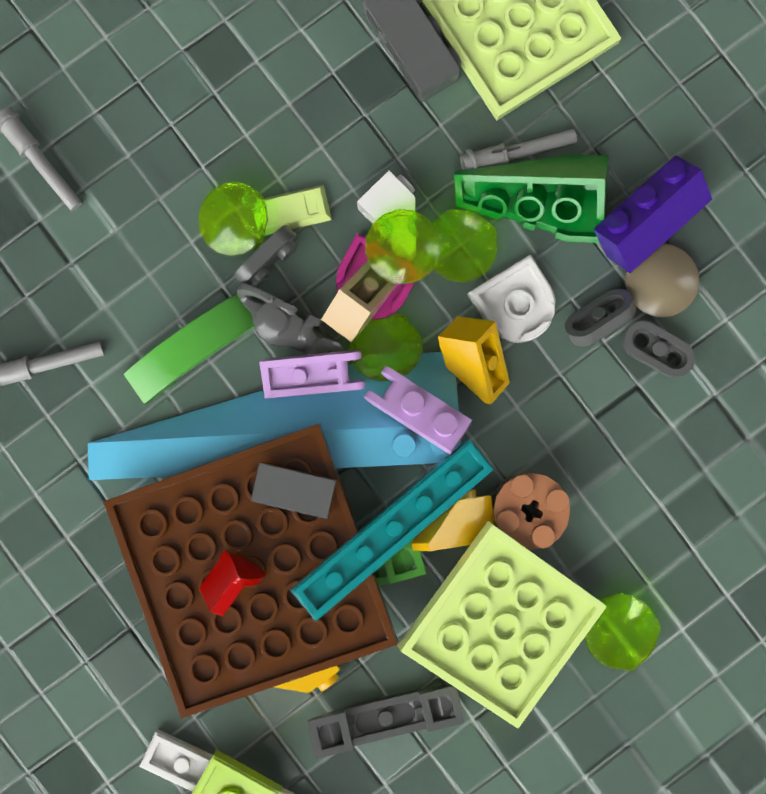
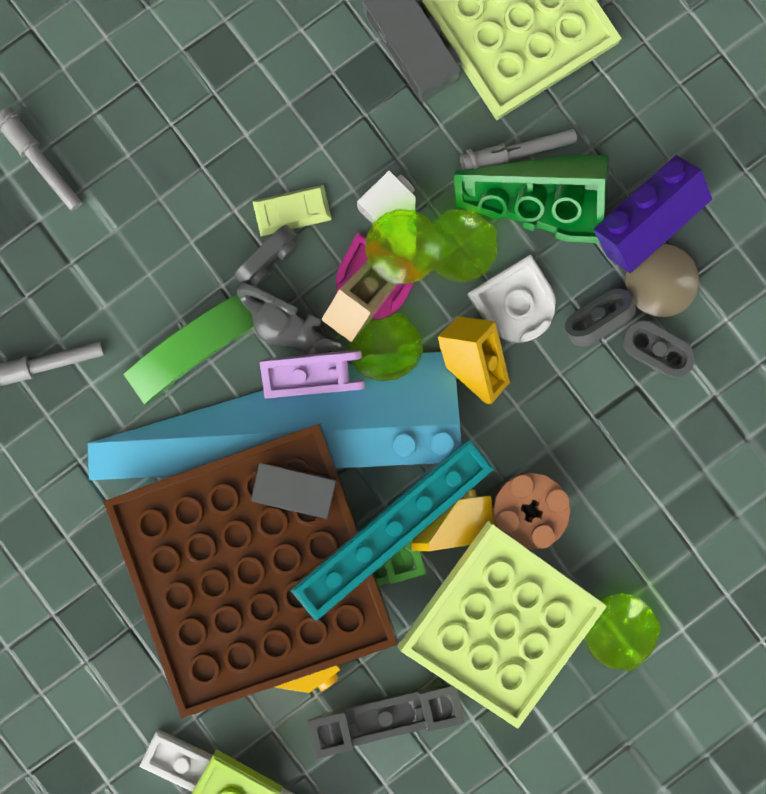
(227, 581): red tile -> none
(233, 218): clear neon green dish -> none
(420, 411): lavender hinge -> none

